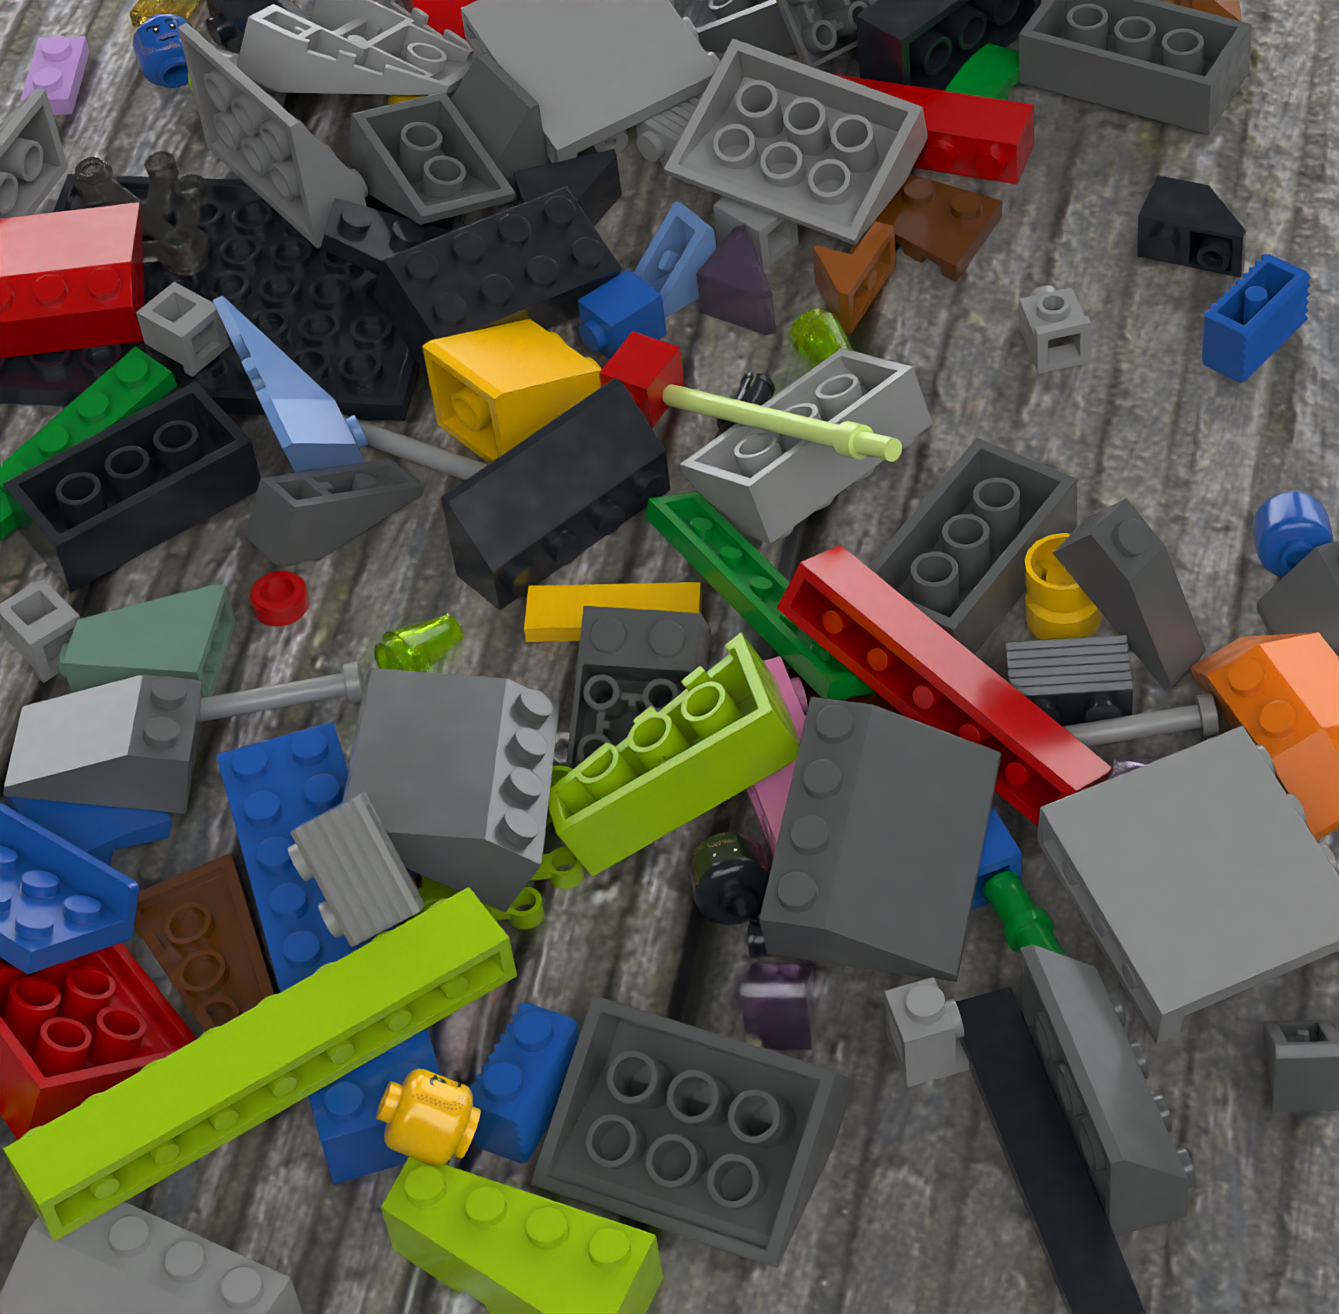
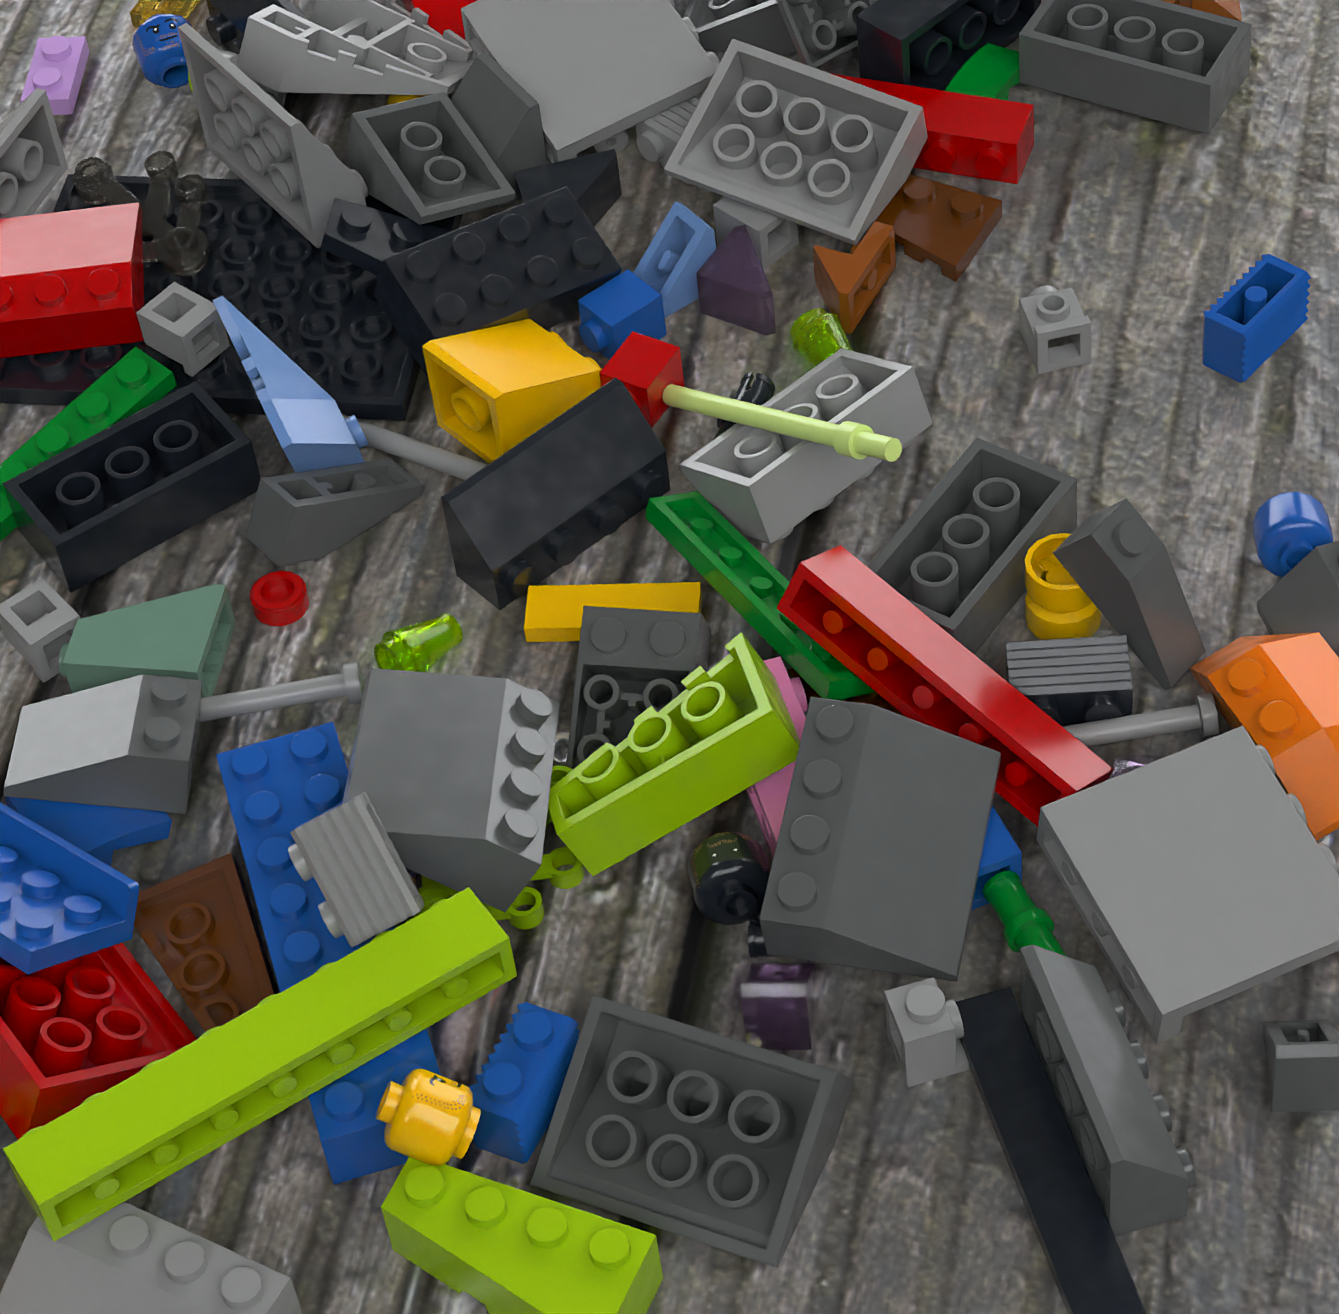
(1190, 228): black slope -> none

